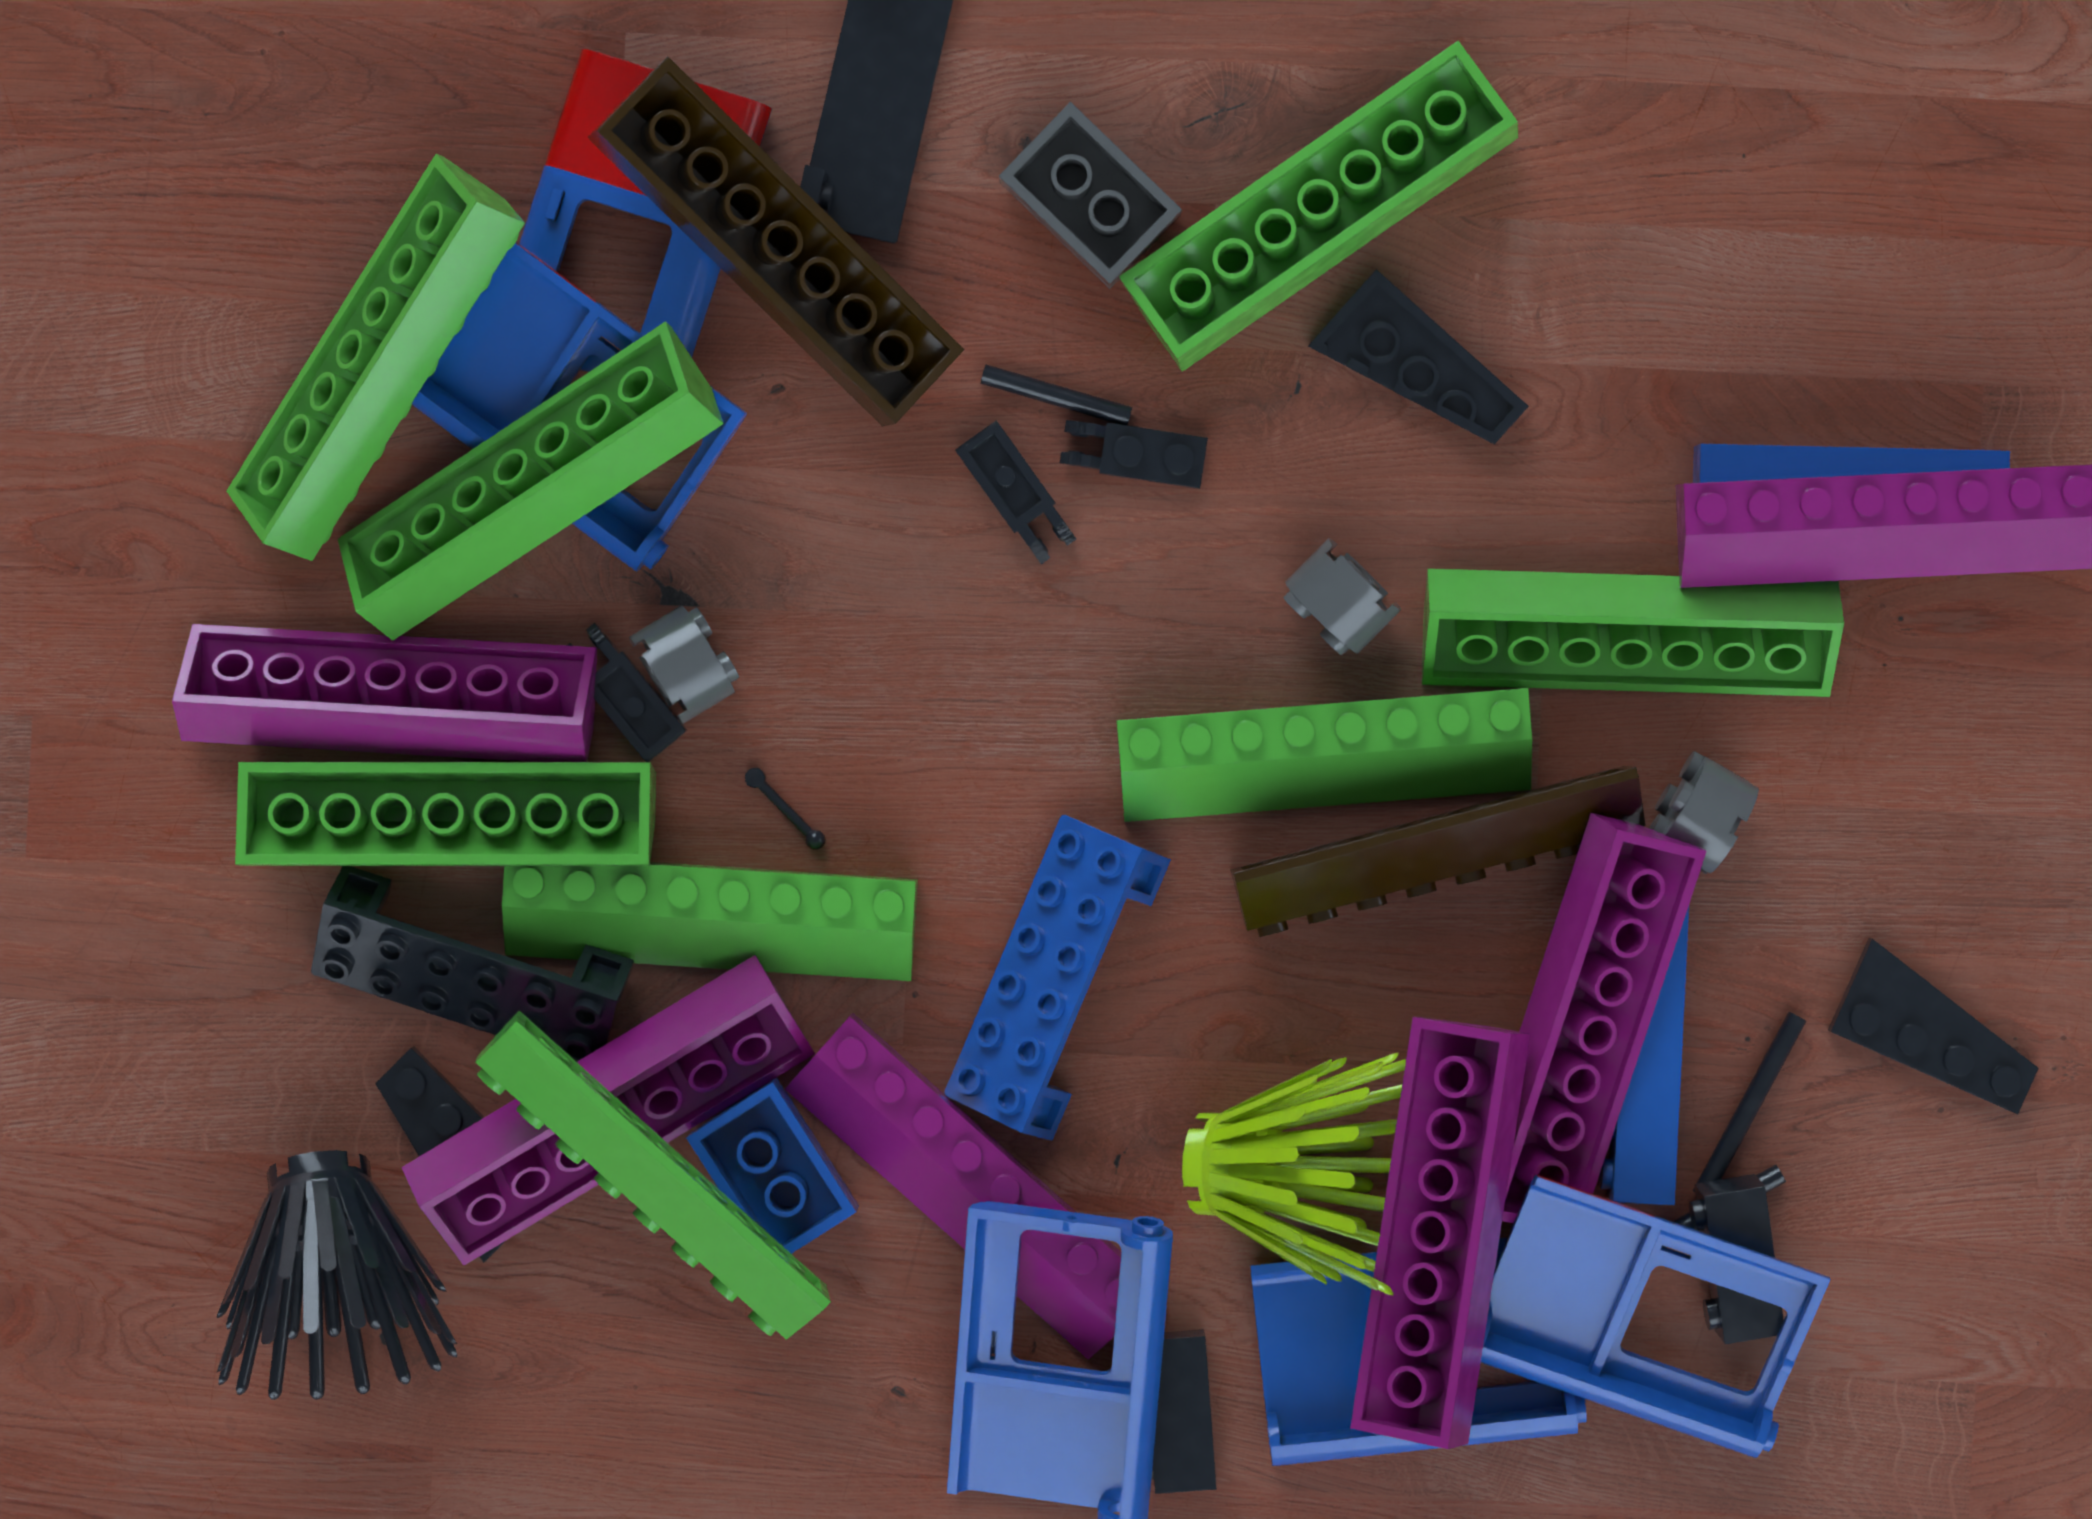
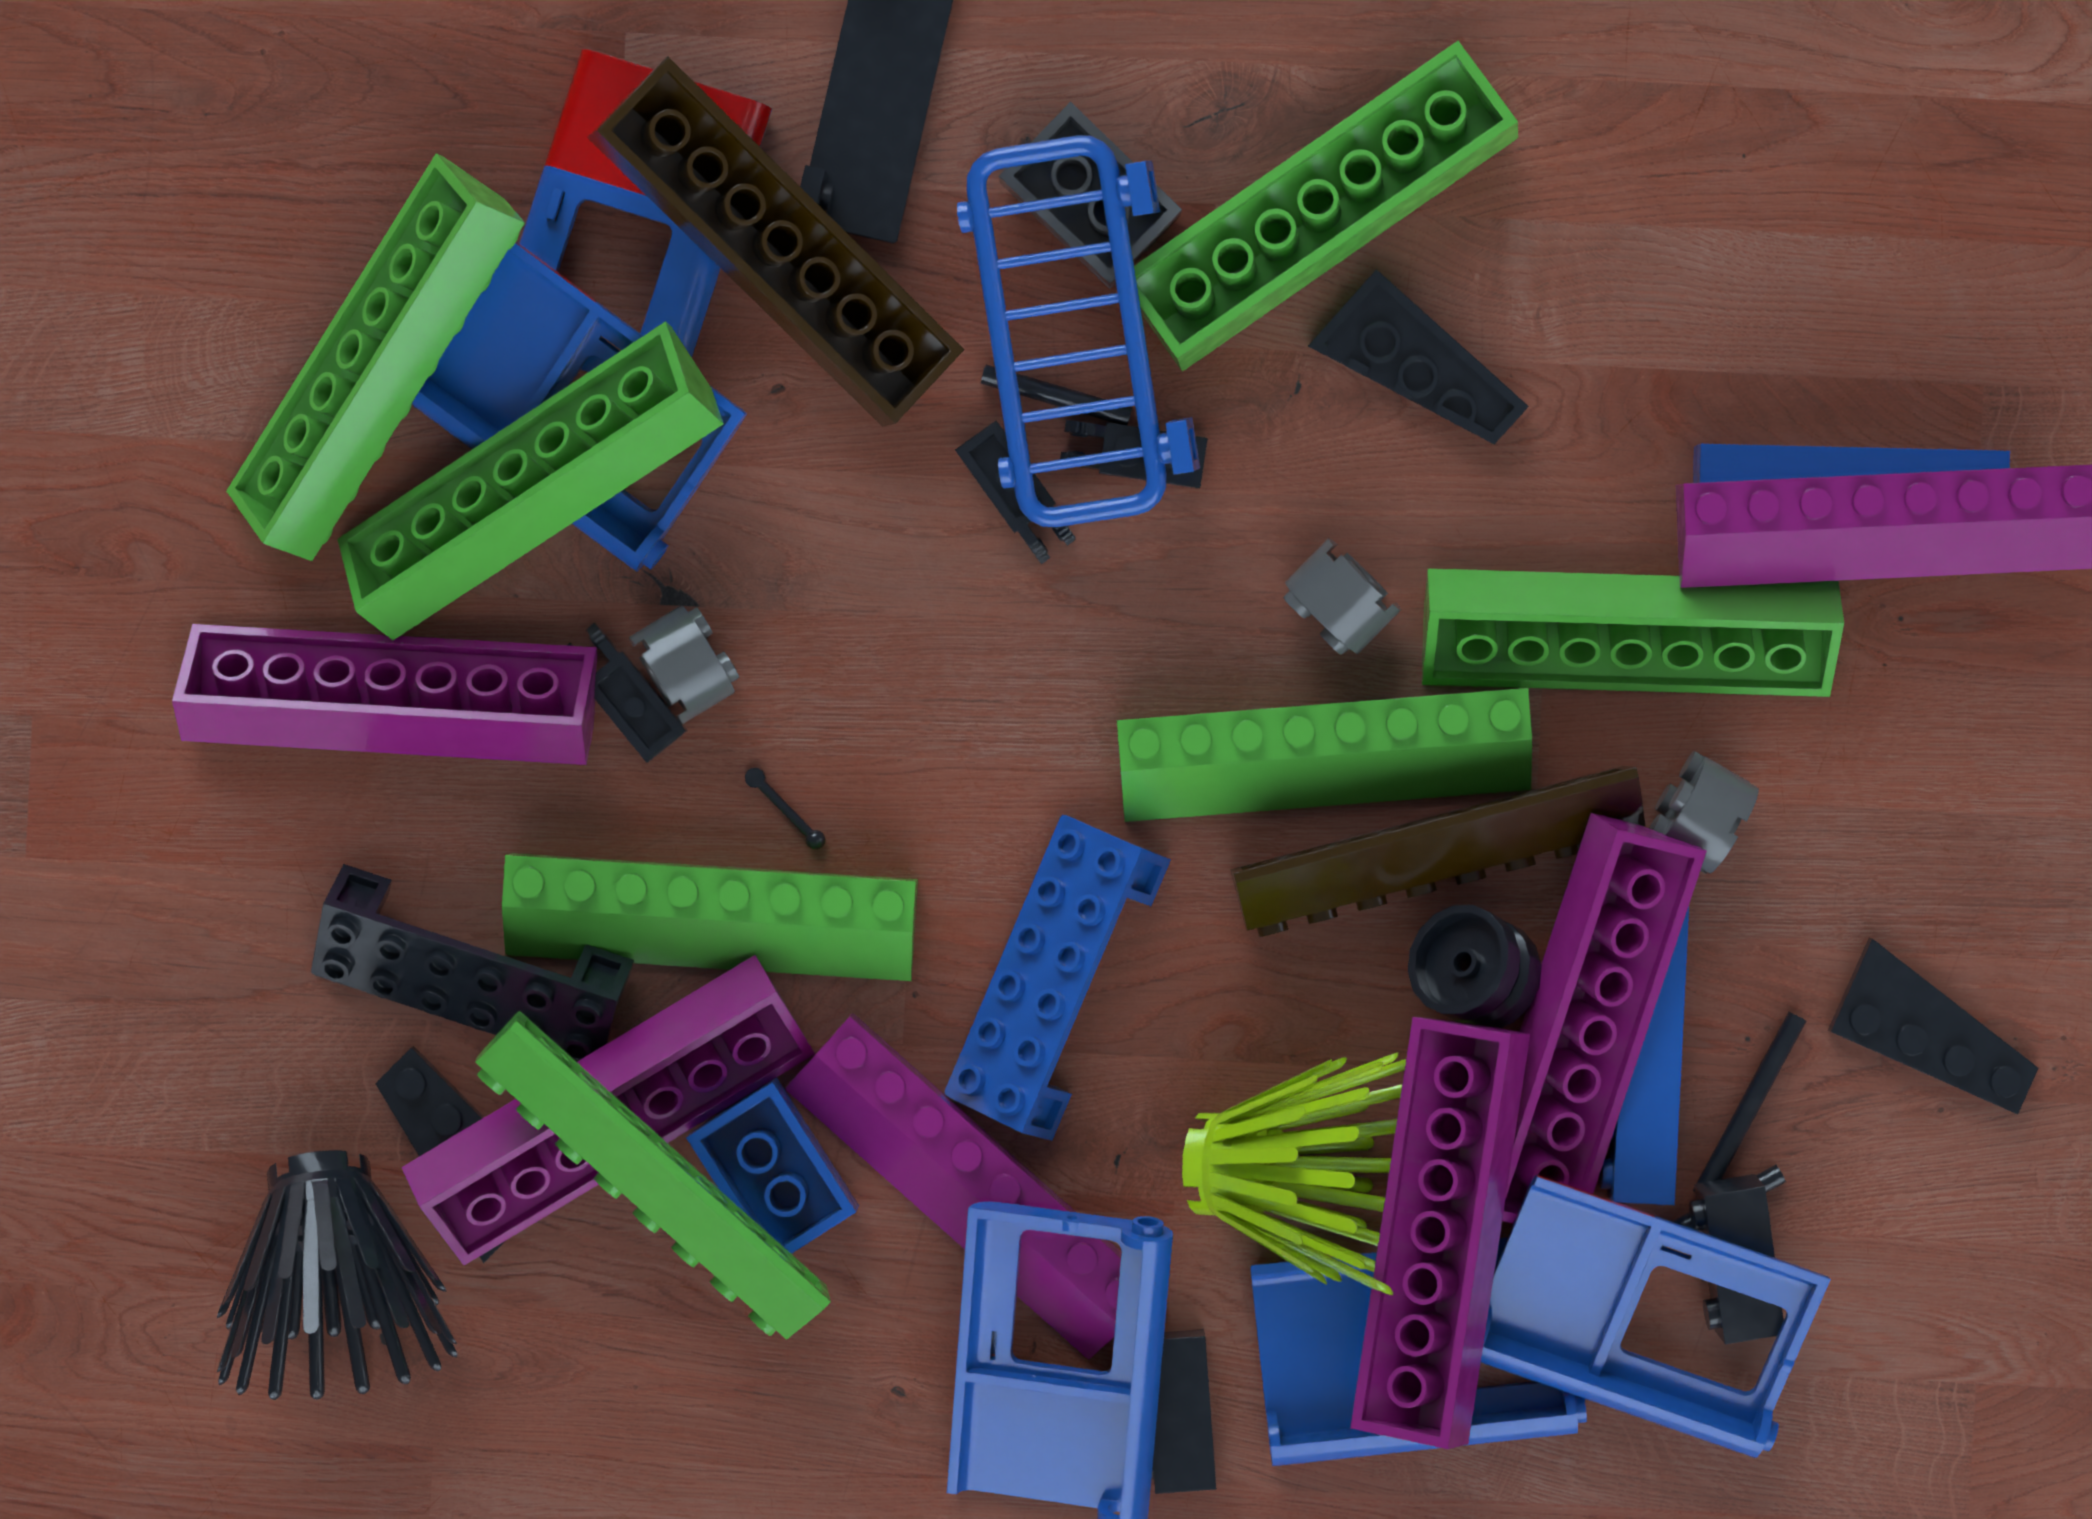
(445, 813): bright green slope -> none
(1117, 192): none -> blue bar
(1474, 967): none -> black wheel

